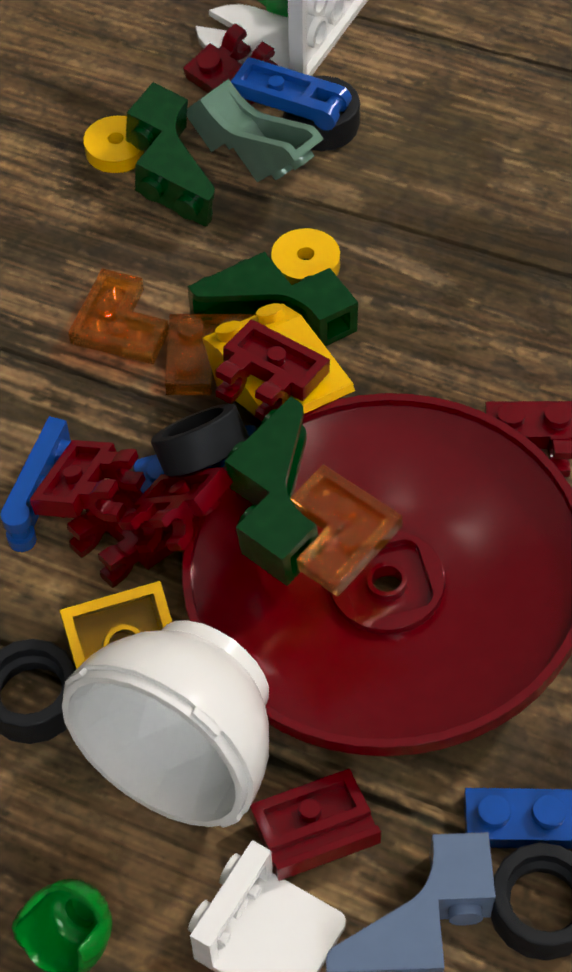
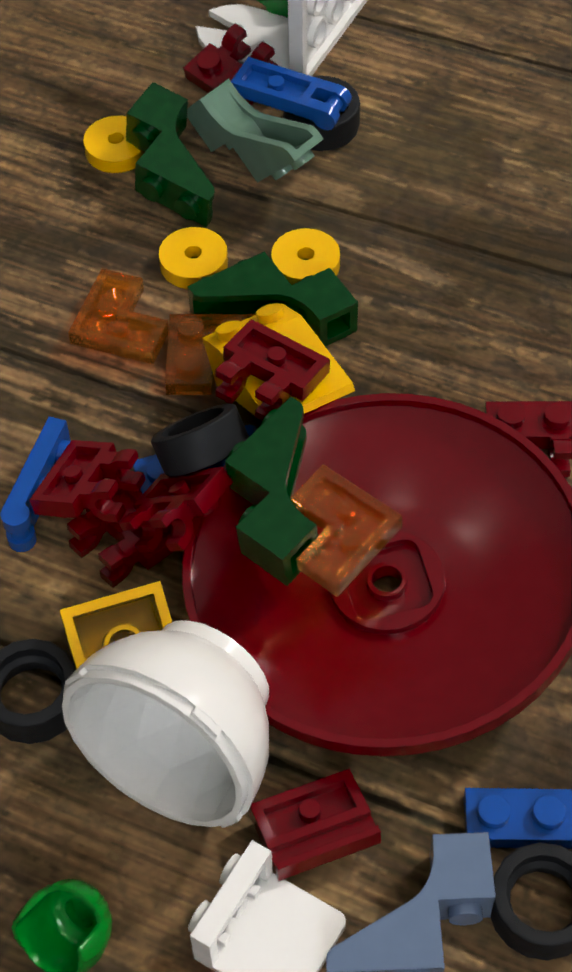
(182, 245): none -> yellow piece

